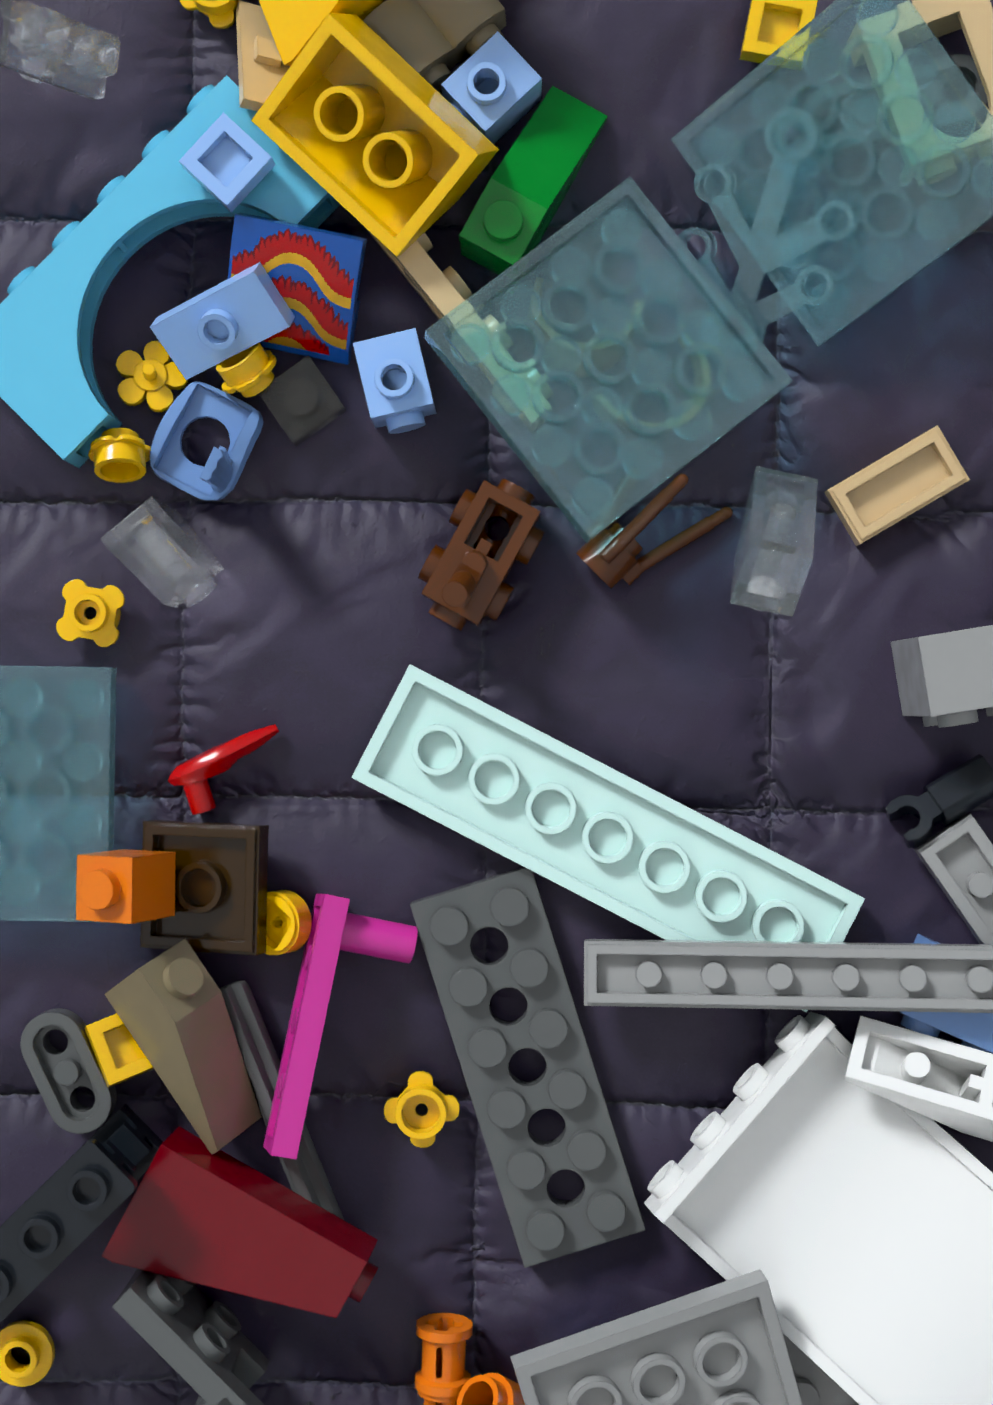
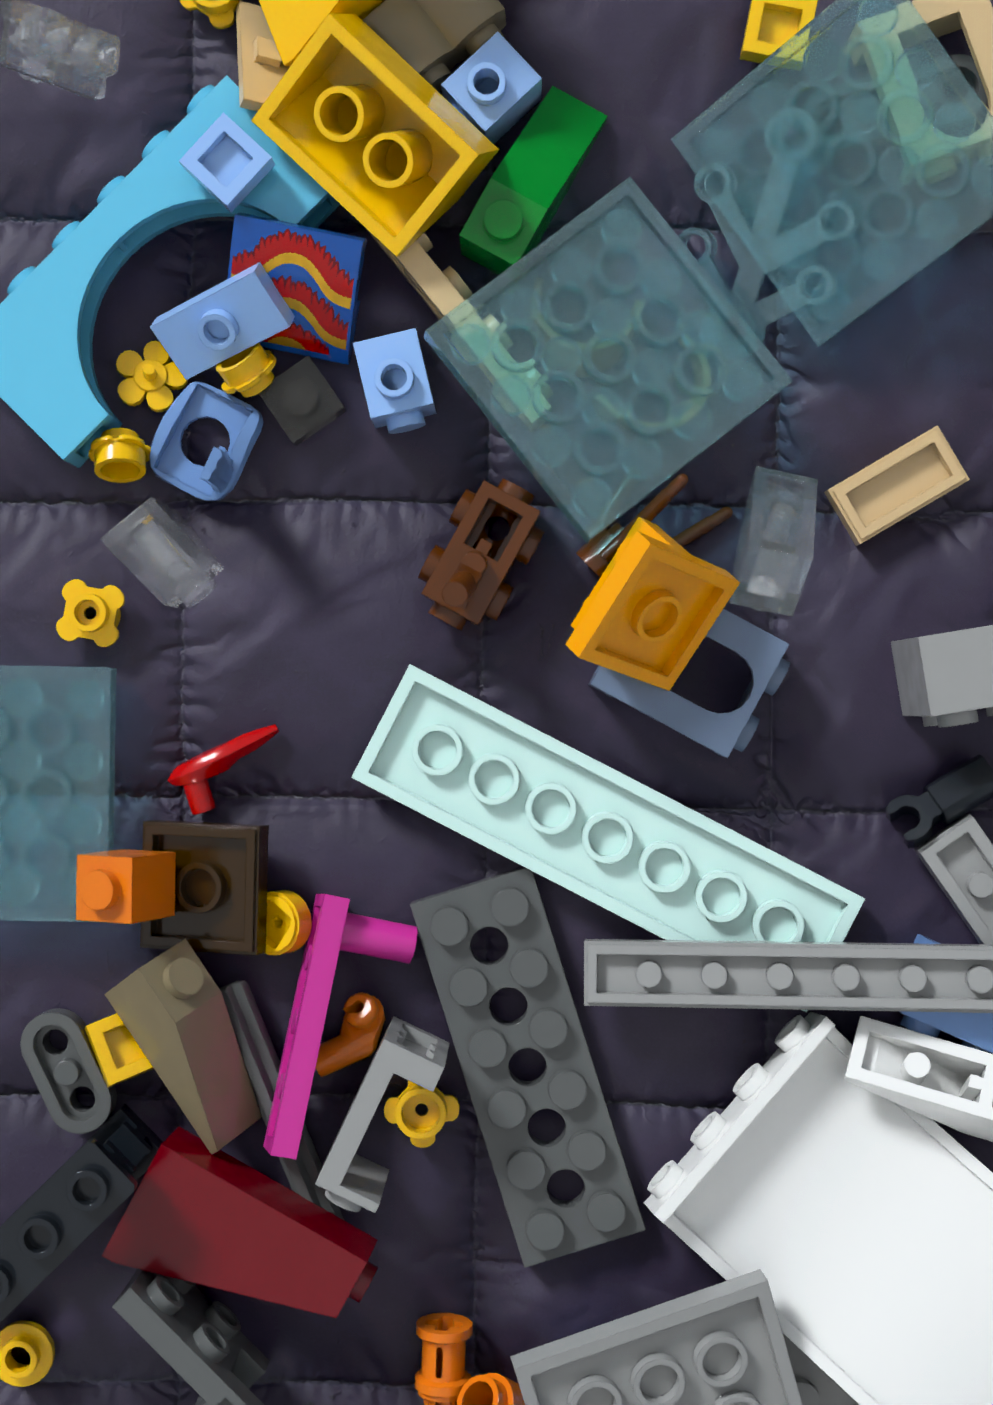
(357, 1037): none -> orange arm
(403, 1051): none -> light grey panel
(650, 608): none -> light orange bracket
(712, 730): none -> sand blue panel

